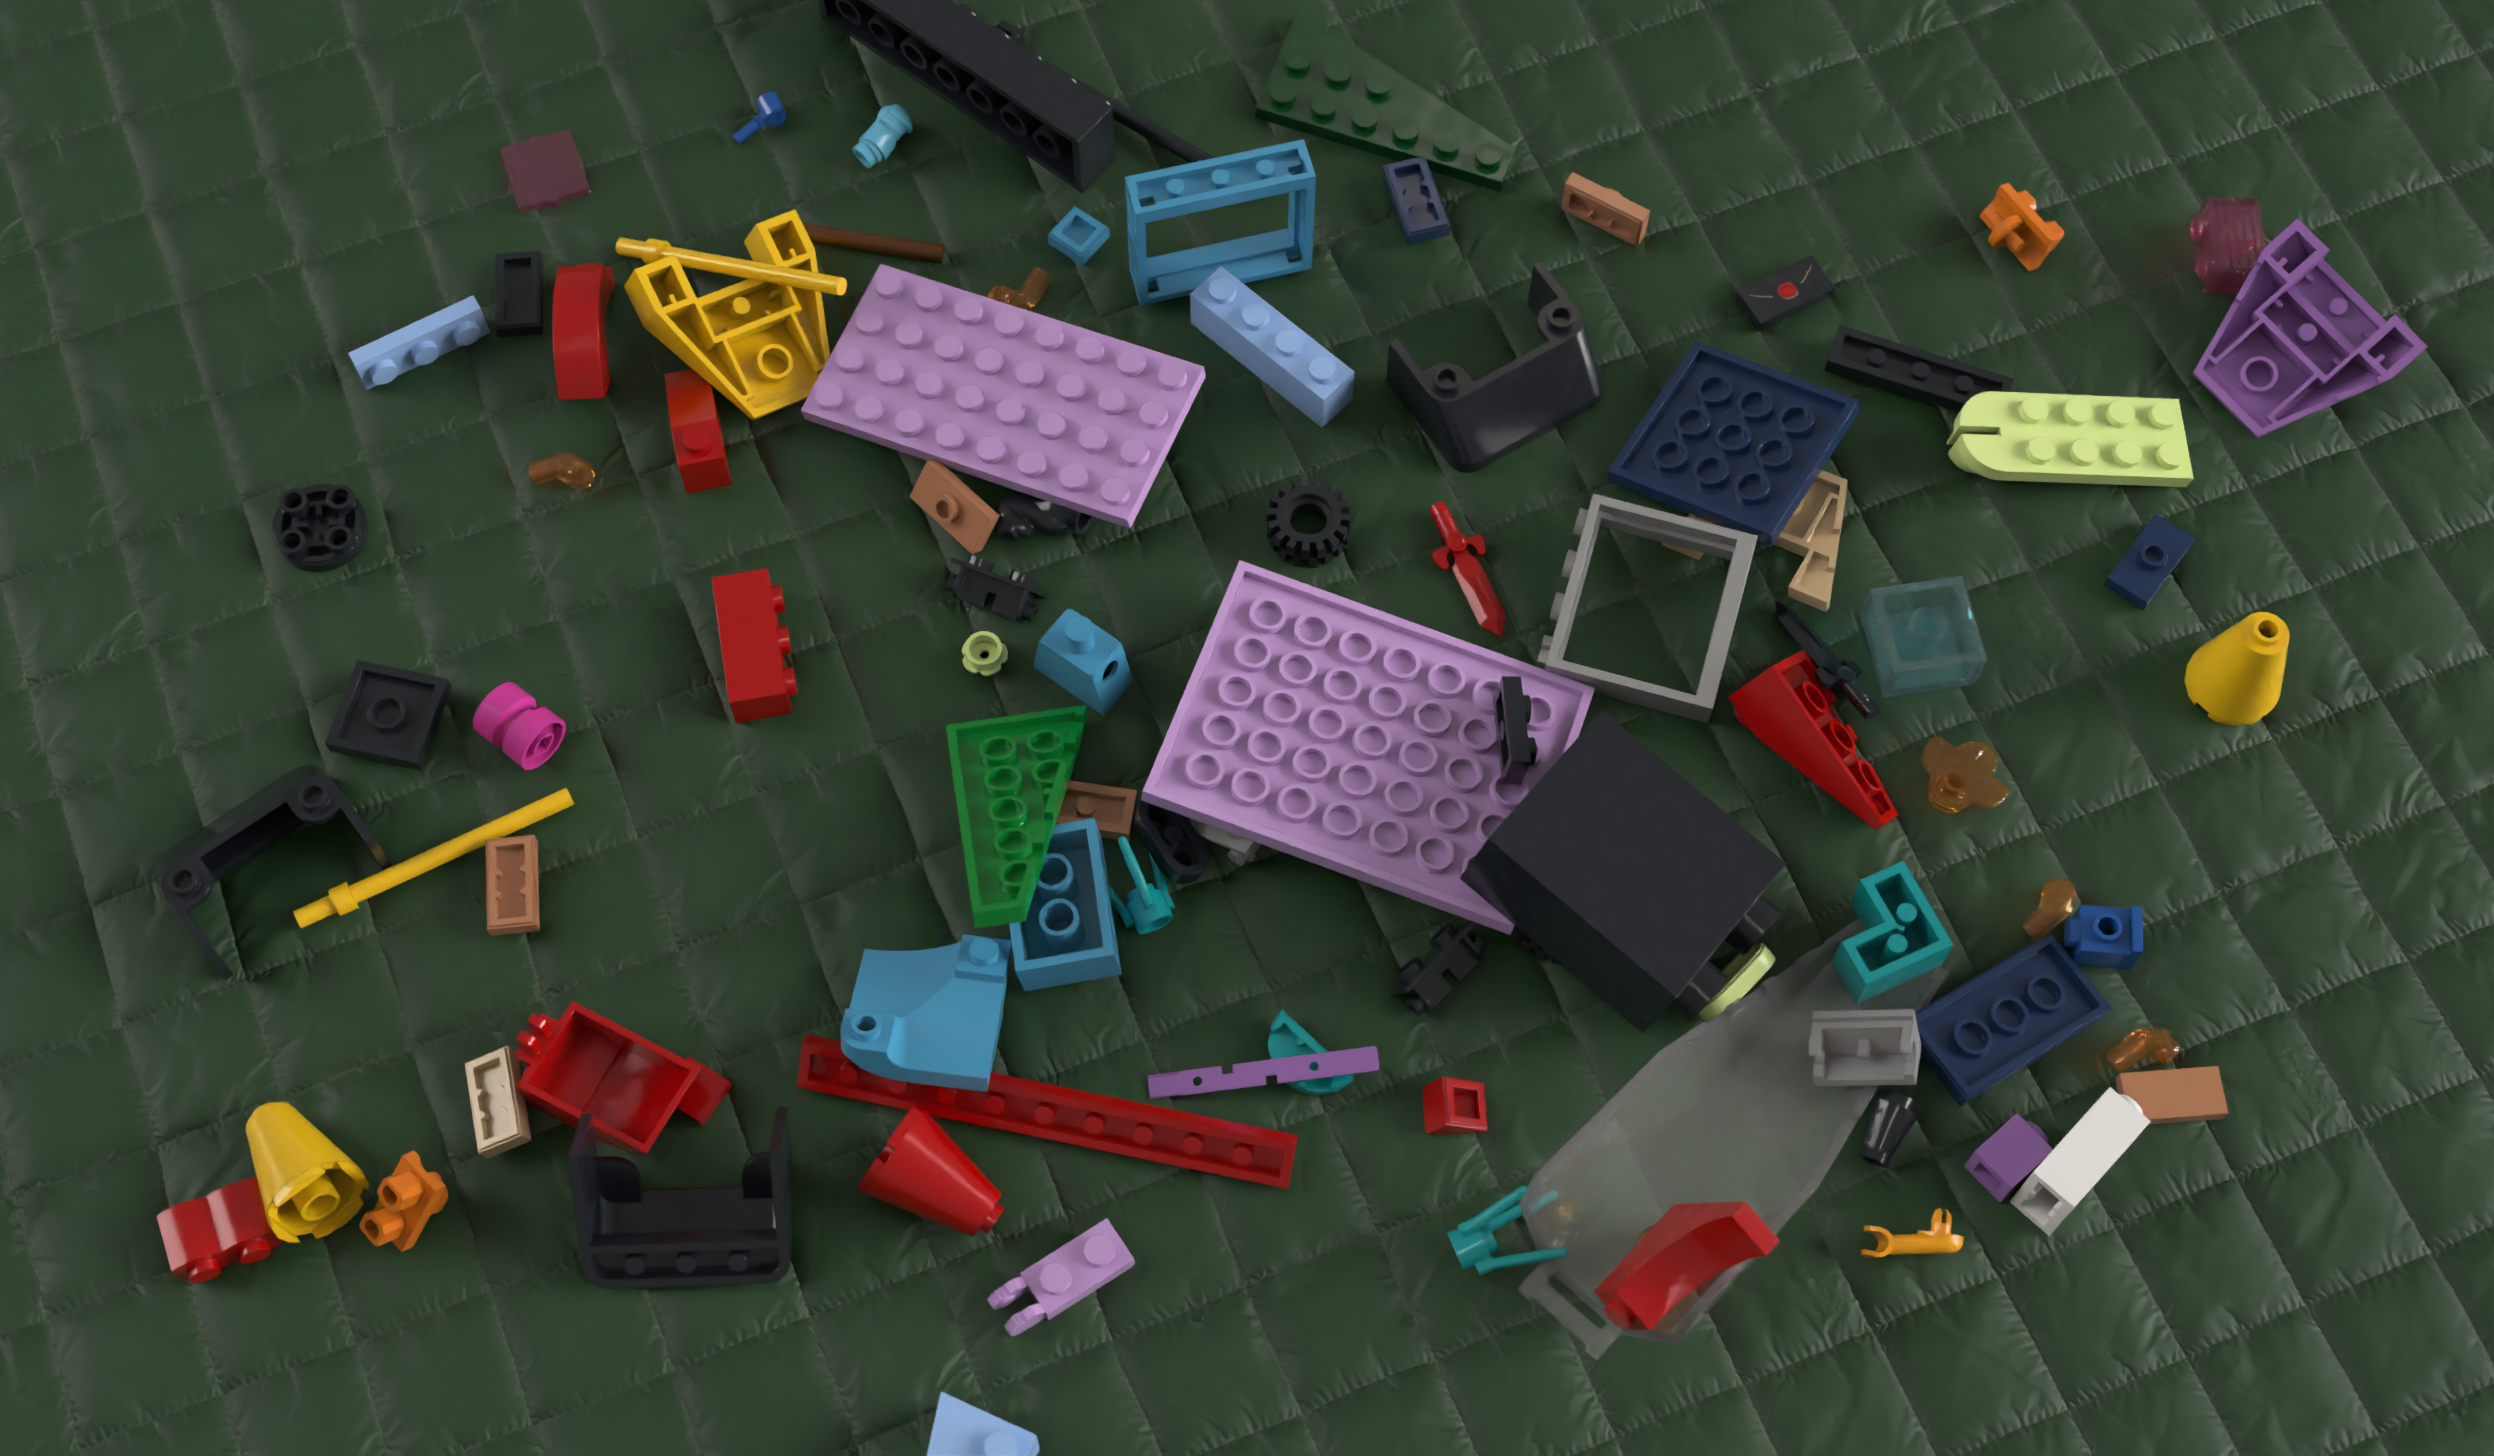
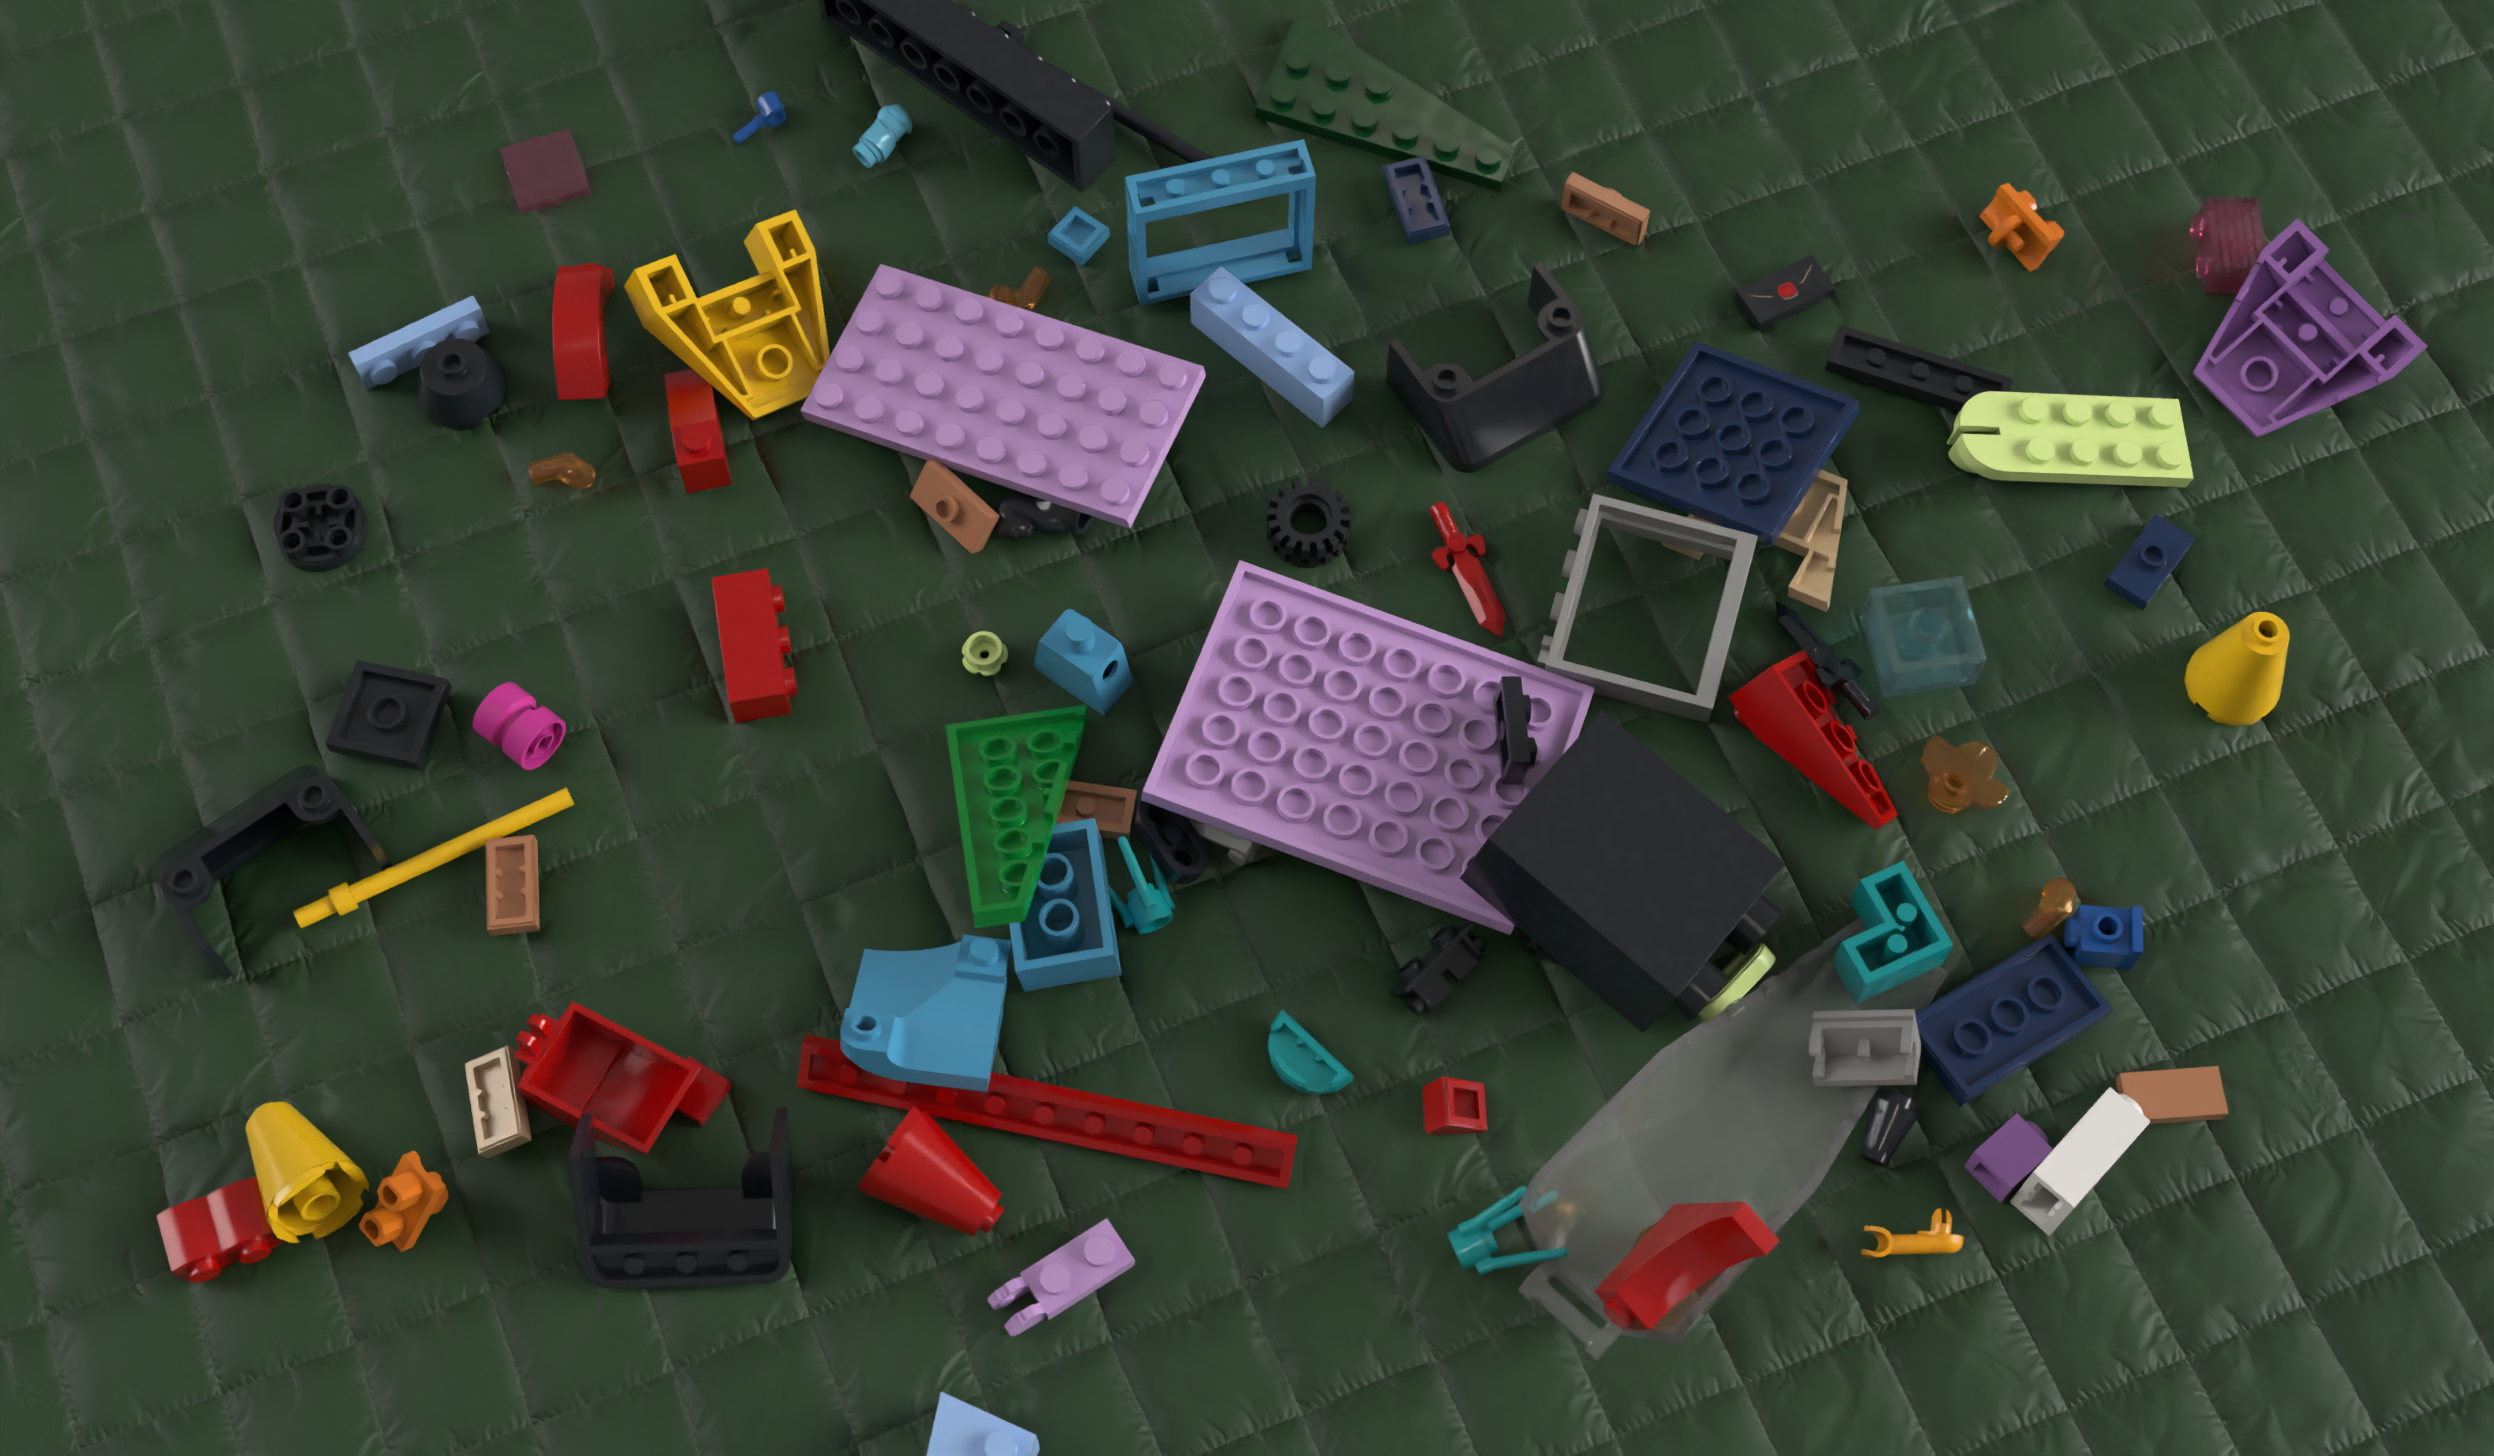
(460, 384): none -> black cone
(519, 294): black tile -> none
(655, 249): yellow bar -> none
(875, 243): reddish brown bar -> none
(1013, 595): black hinge -> none
(1254, 1073): medium lavender piece -> none
(2141, 1043): clear orange arm -> none

